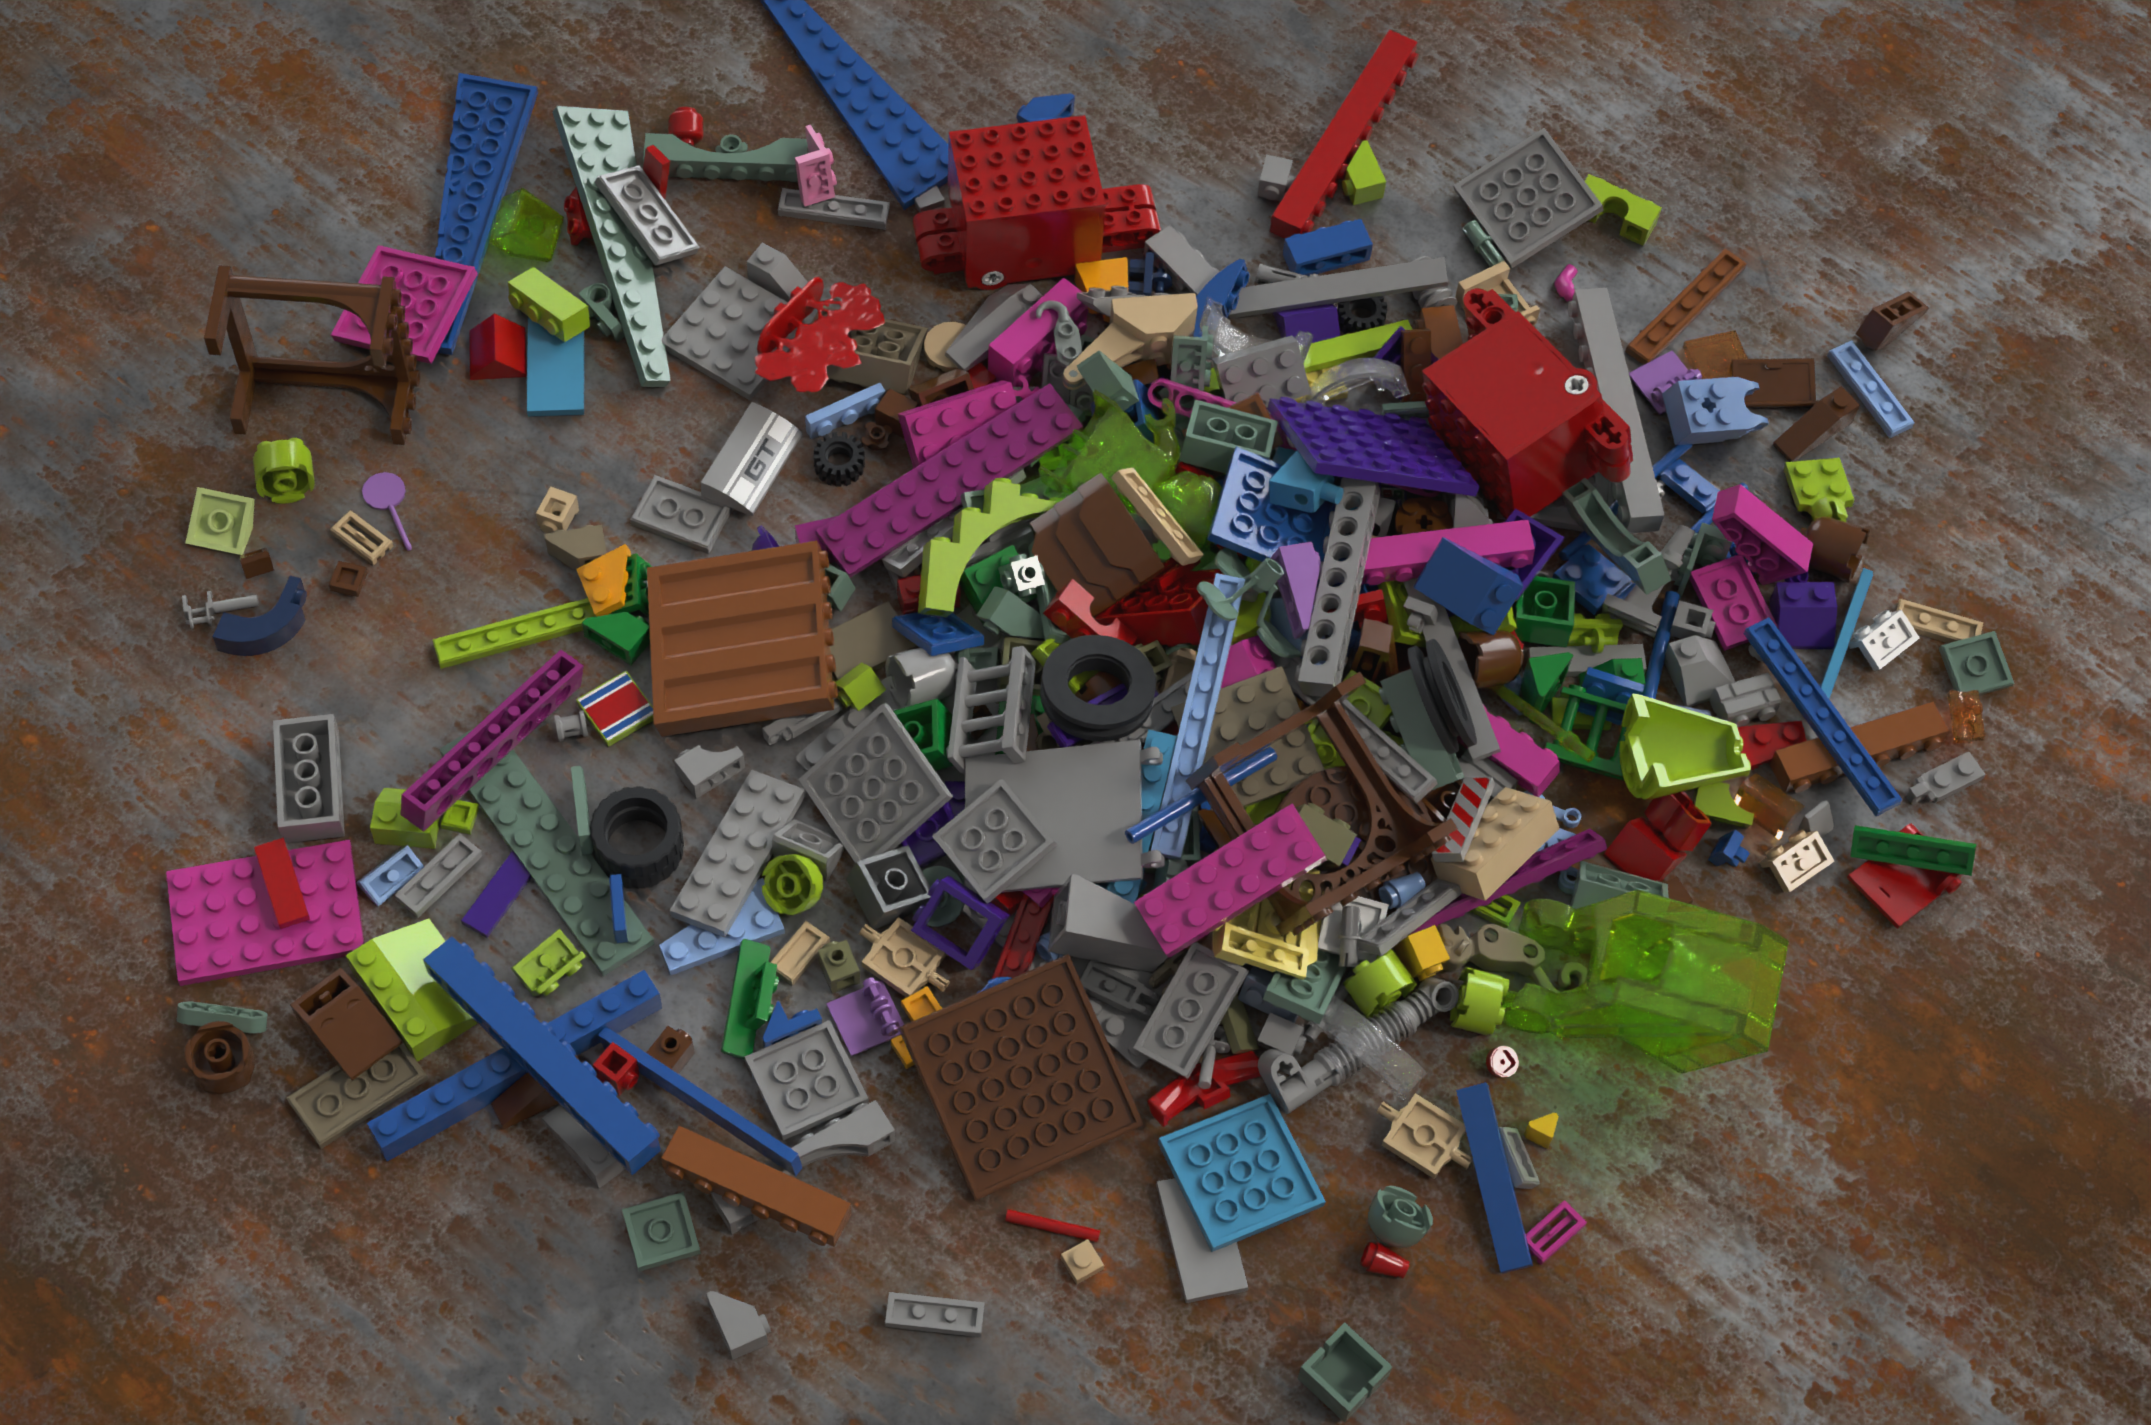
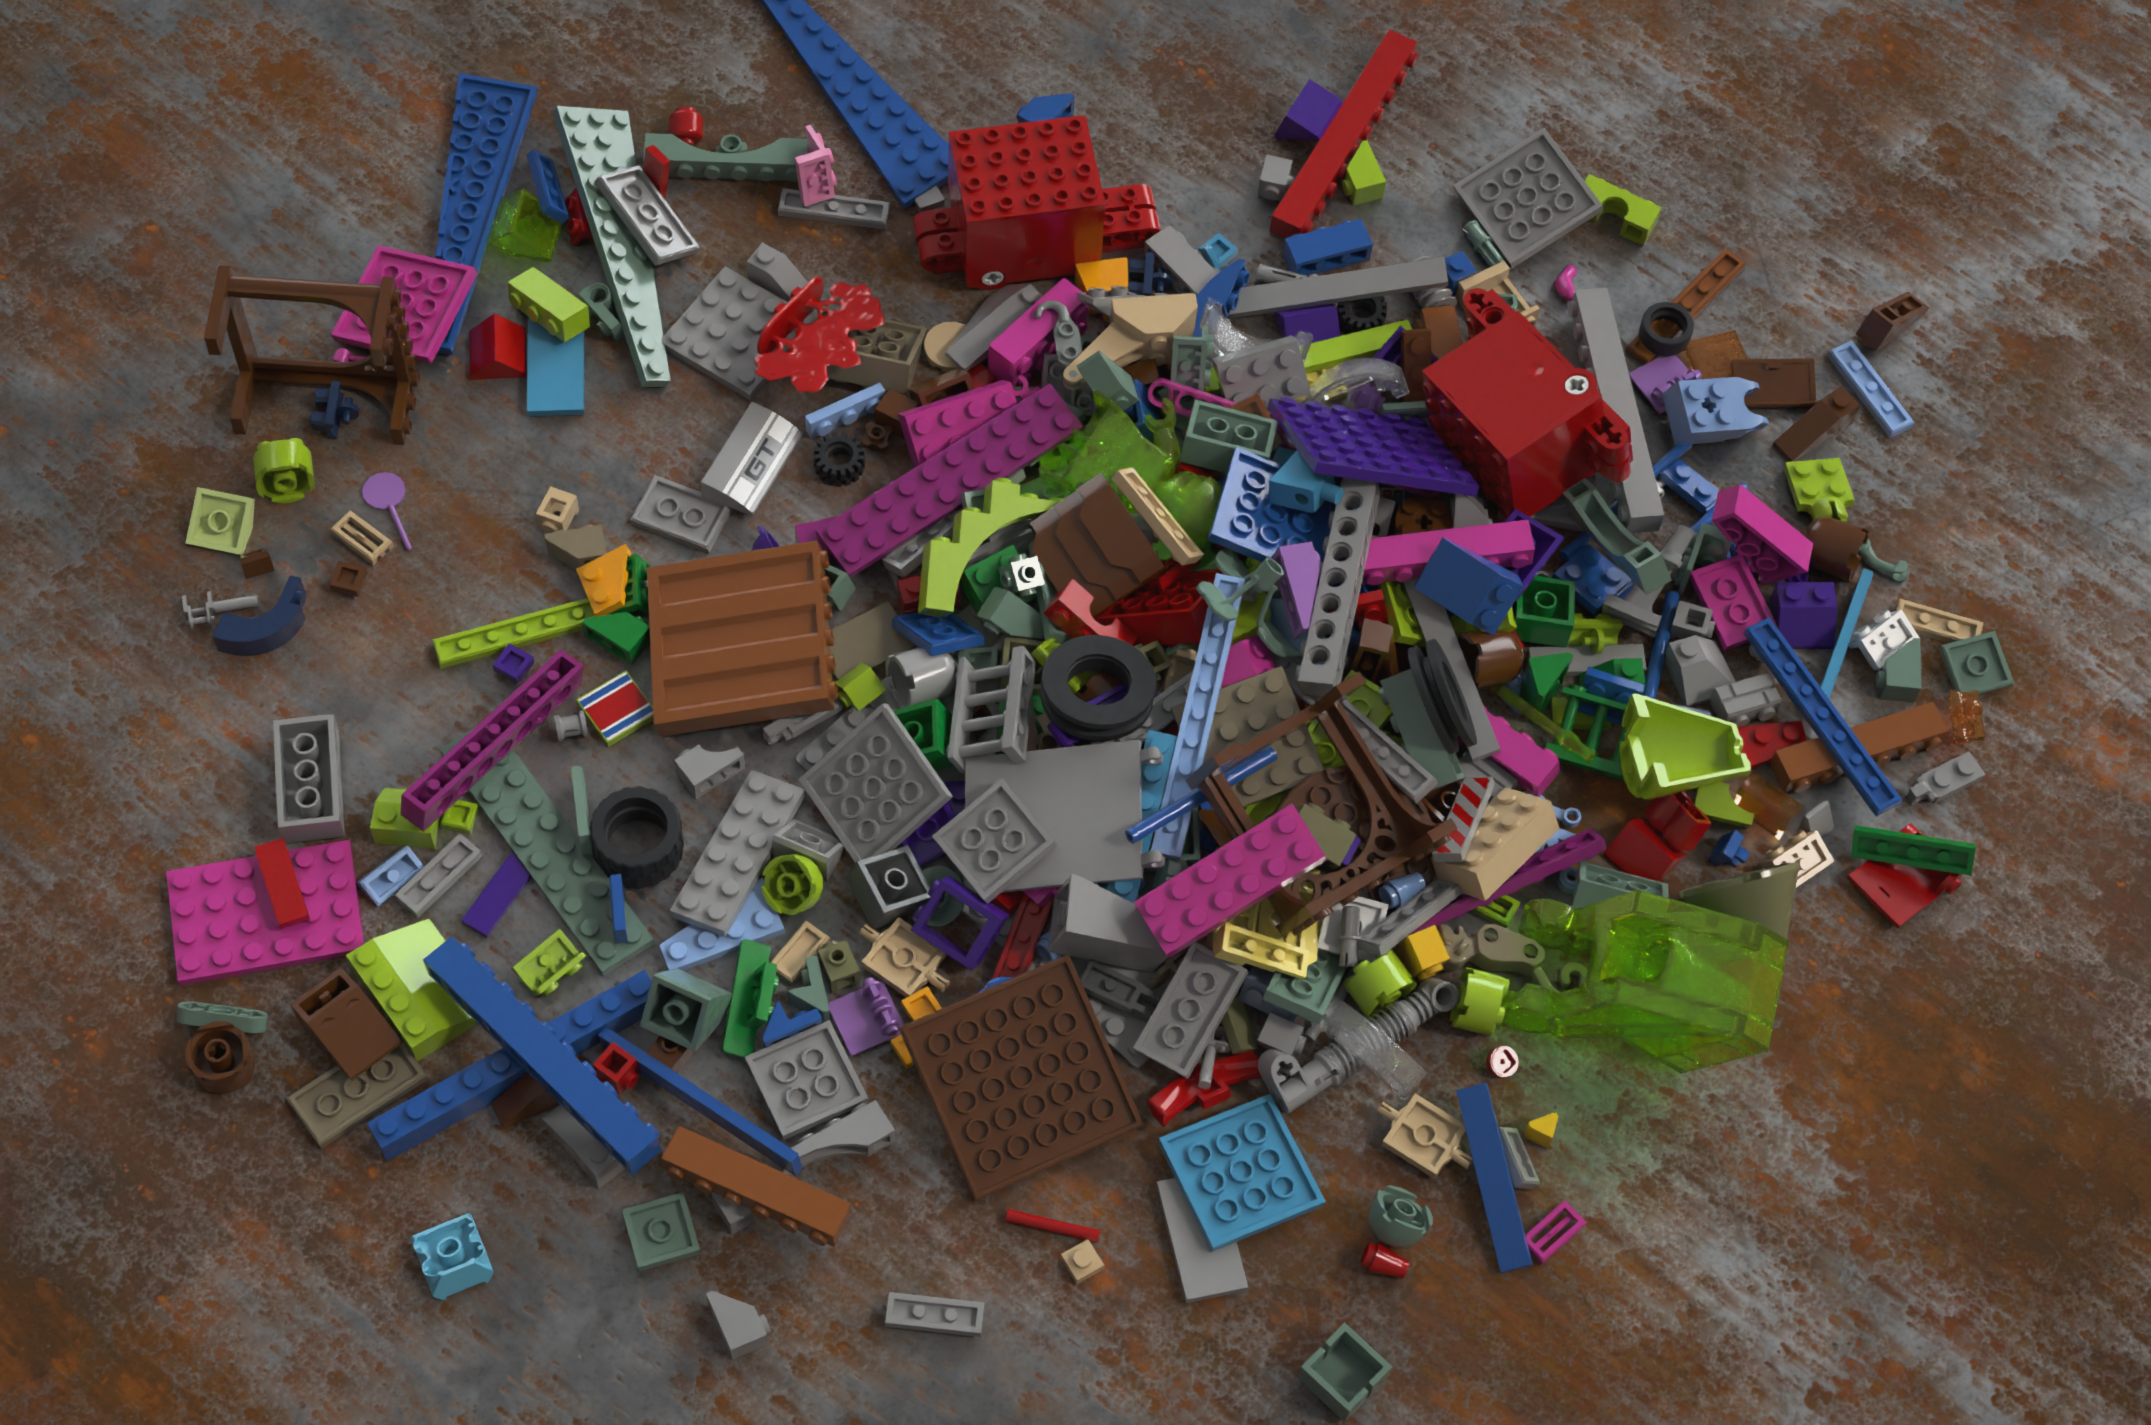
(336, 410): none -> dark blue hips
(344, 355): none -> dark pink hand
(452, 1256): none -> medium azure slope
(513, 663): none -> dark purple plate
(547, 186): none -> blue tile
(684, 1008): none -> sand green slope
(813, 992): none -> sand green slope
(1218, 251): none -> dark azure tile
(1309, 114): none -> dark purple slope
(1367, 397): none -> medium lavender gear
(1419, 613): light grey tile -> none
(1458, 269): none -> blue brick
(1671, 312): none -> black tyre
(1756, 896): none -> olive cone
(1897, 572): none -> sand green piece
(1901, 674): none -> sand green slope

